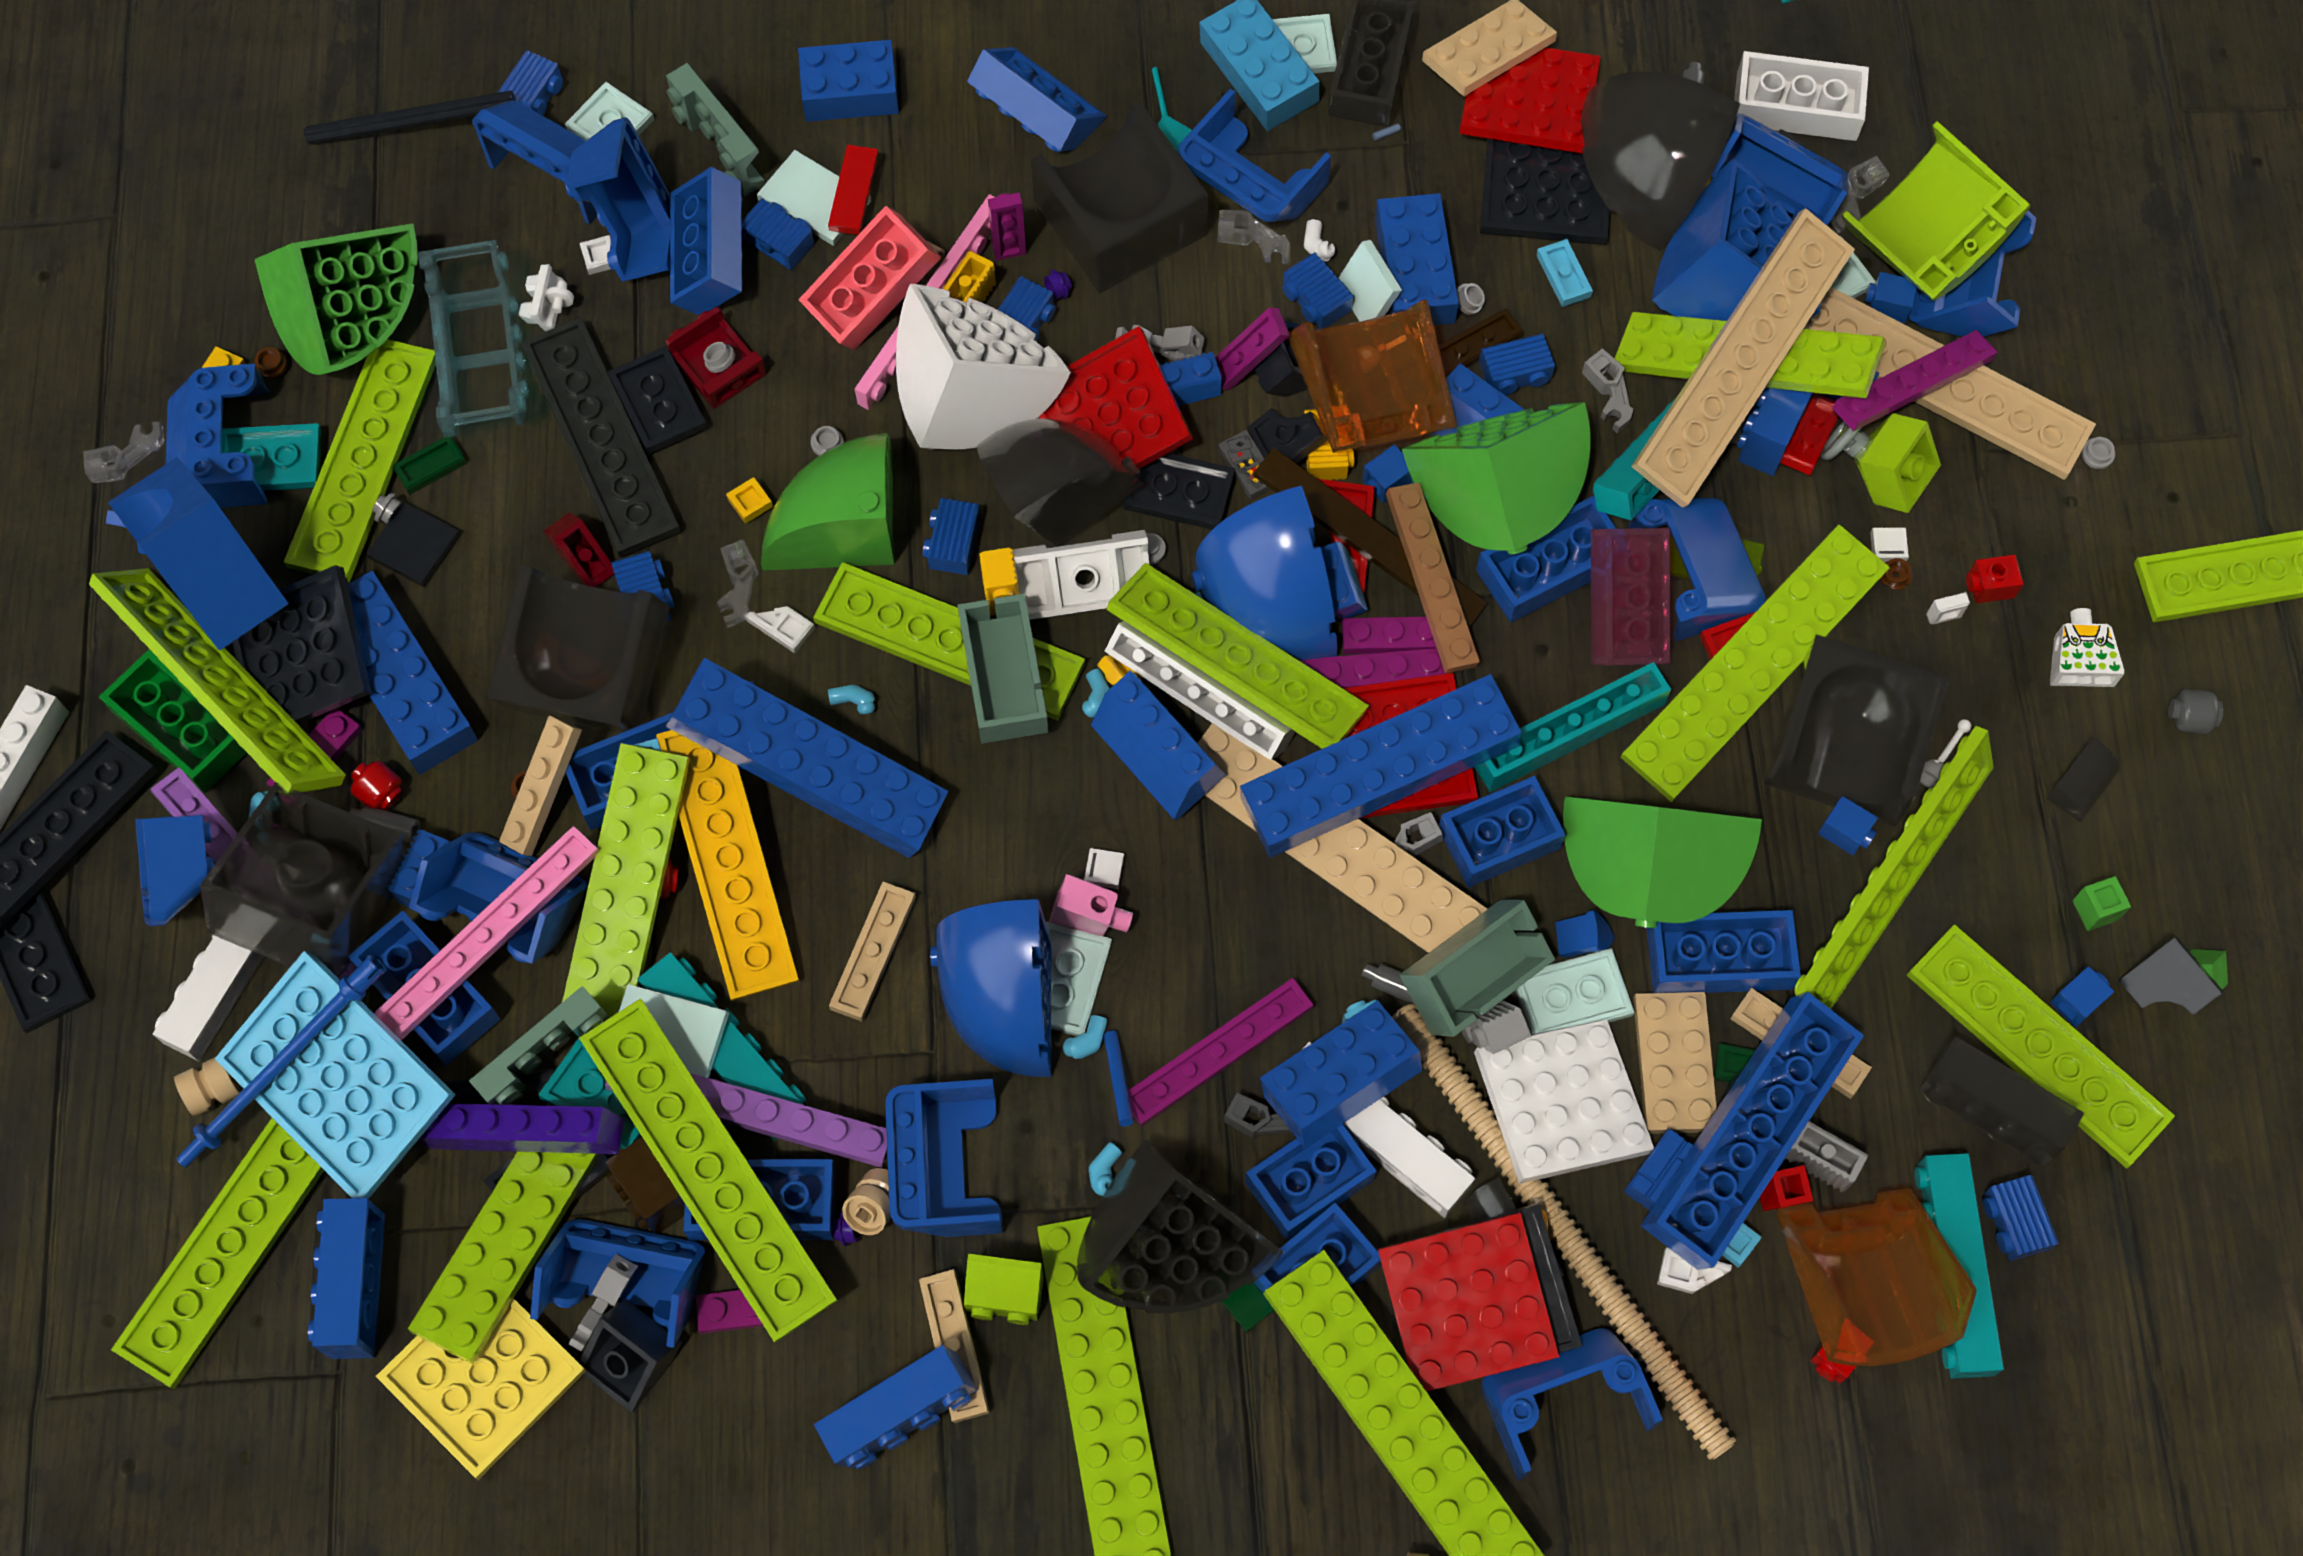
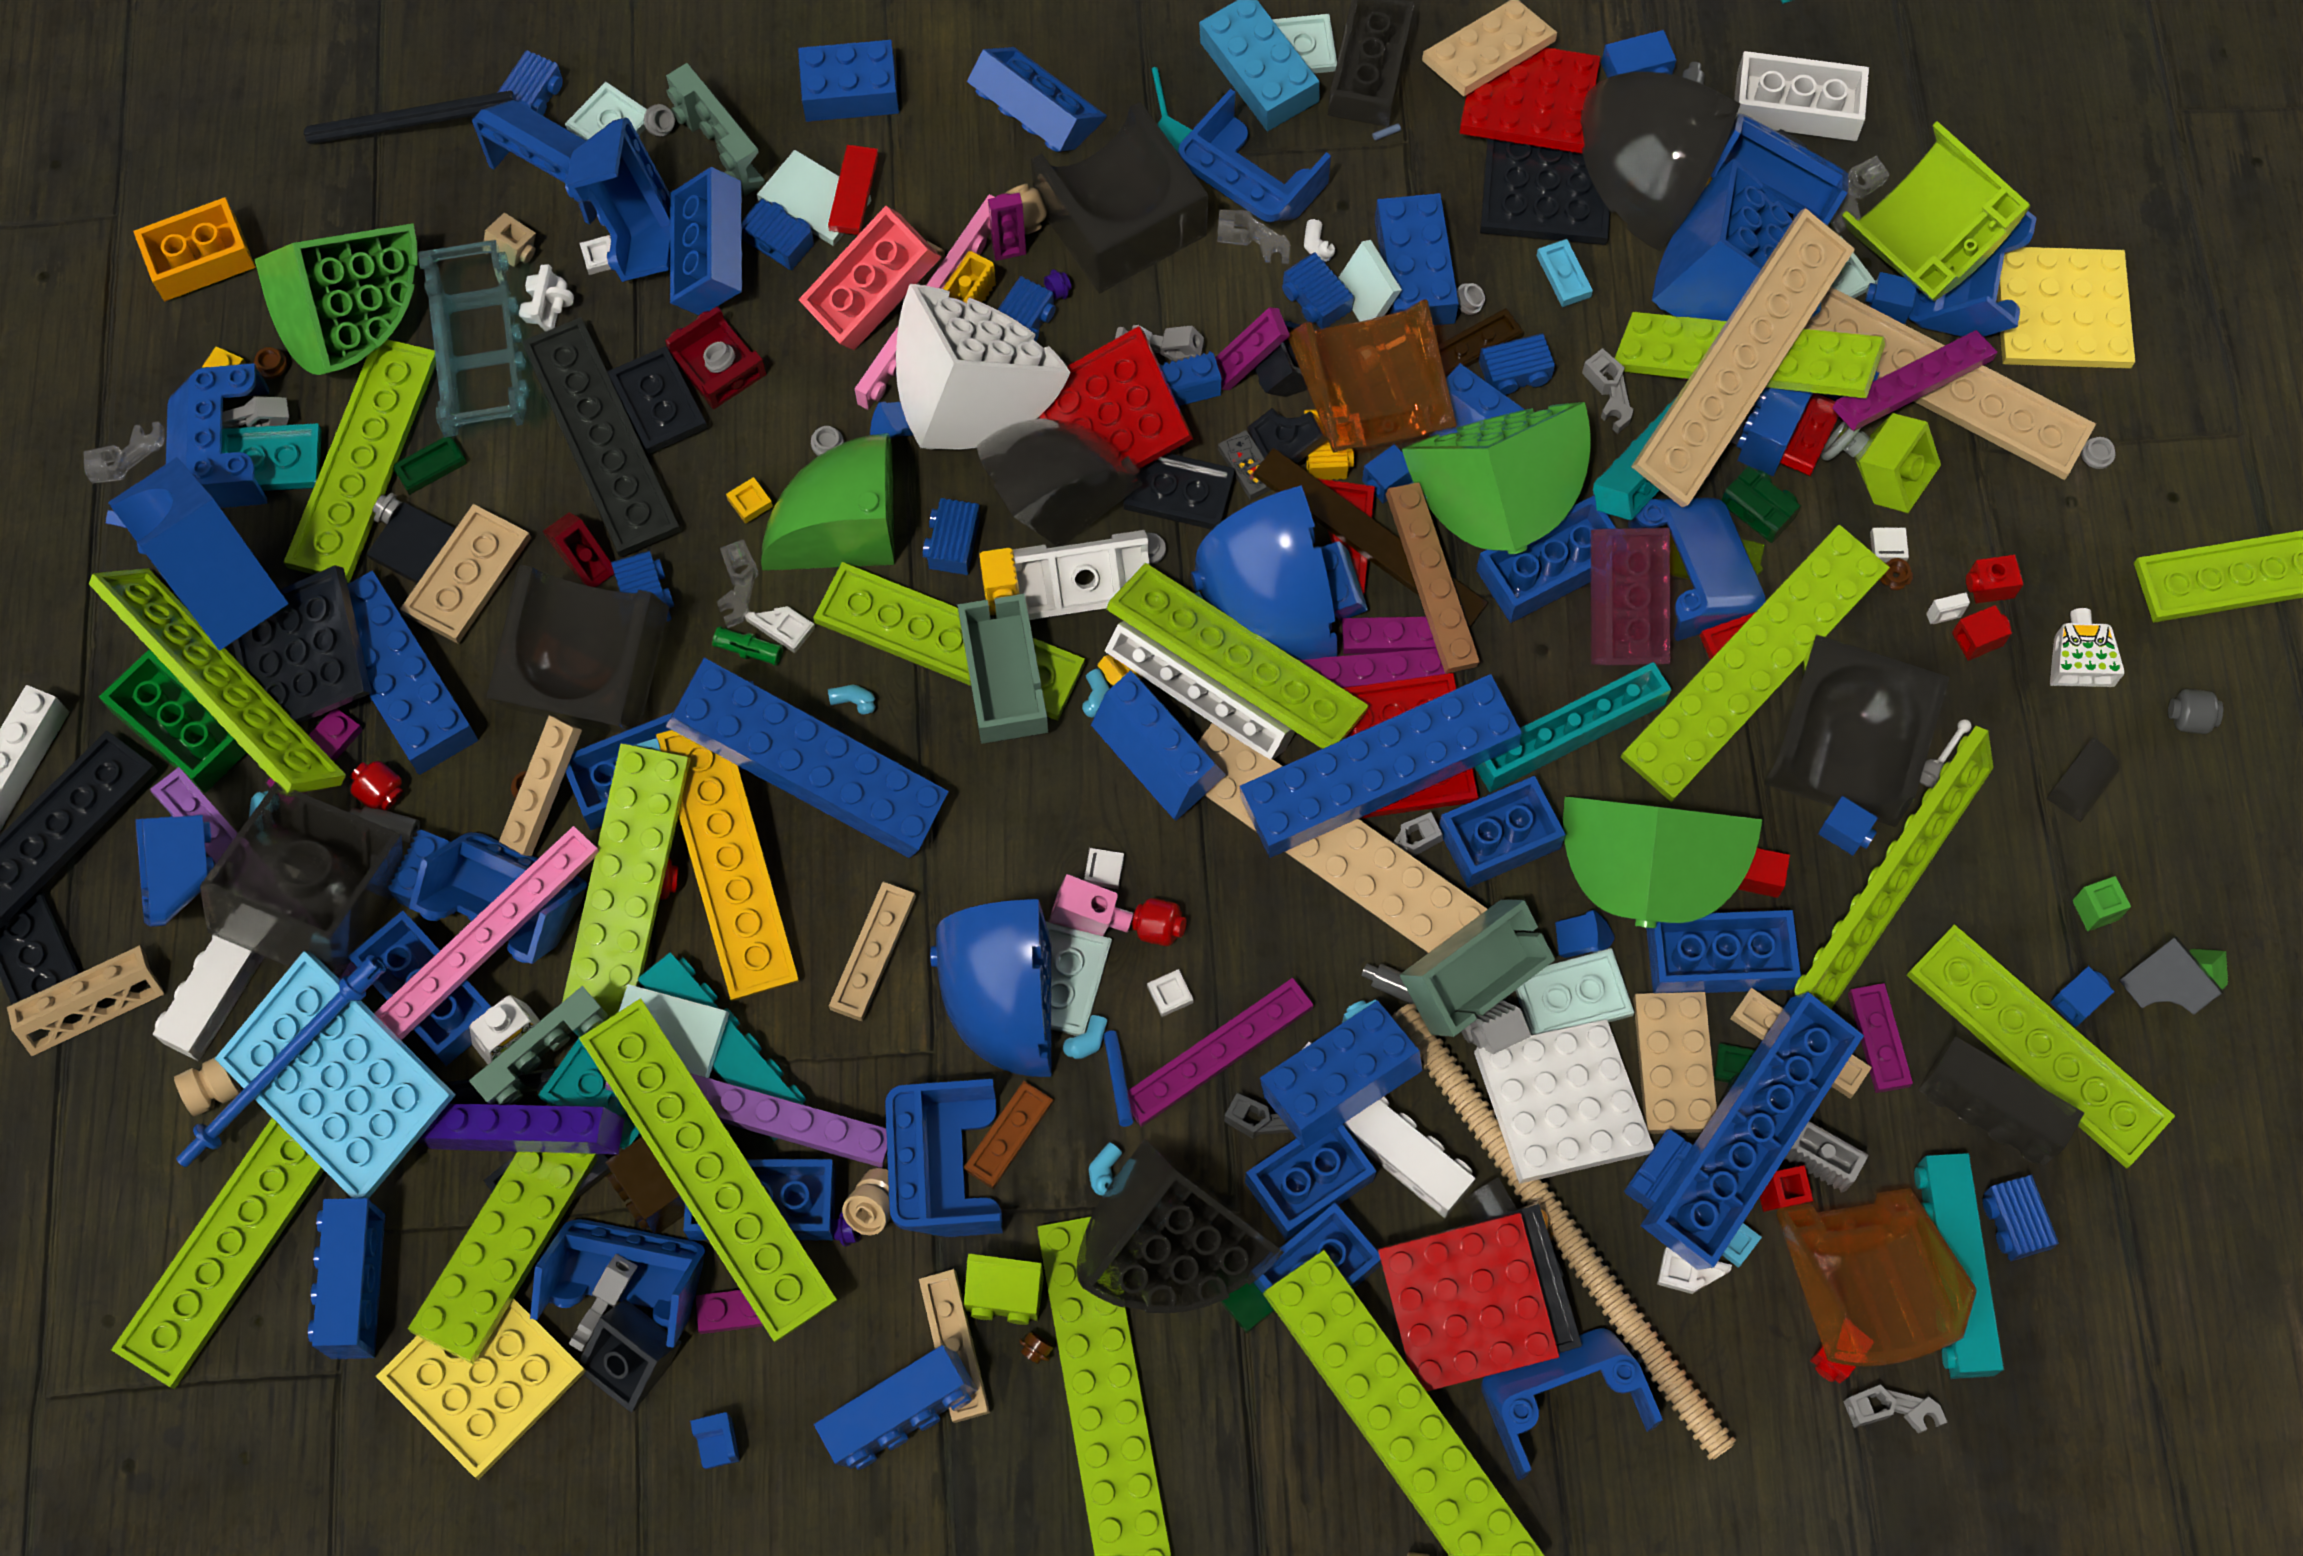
(80, 996): none -> tan fence
(194, 249): none -> light orange brick
(258, 413): none -> light grey piece
(465, 573): none -> tan plate
(501, 1027): none -> white torso
(512, 238): none -> tan brick
(659, 120): none -> light grey plate
(715, 1440): none -> blue panel
(747, 646): none -> green pin
(890, 419): none -> blue tile
(1008, 1135): none -> dark orange tile
(1033, 207): none -> tan head
(1036, 1347): none -> reddish brown plate
(1159, 922): none -> red head
(1170, 993): none -> white tile
(1639, 54): none -> blue brick
(1761, 503): none -> dark green brick
(1766, 873): none -> red brick
(1881, 1038): none -> magenta plate
(1913, 1408): none -> light grey piece
(1982, 632): none -> red brick
(2069, 306): none -> light yellow plate

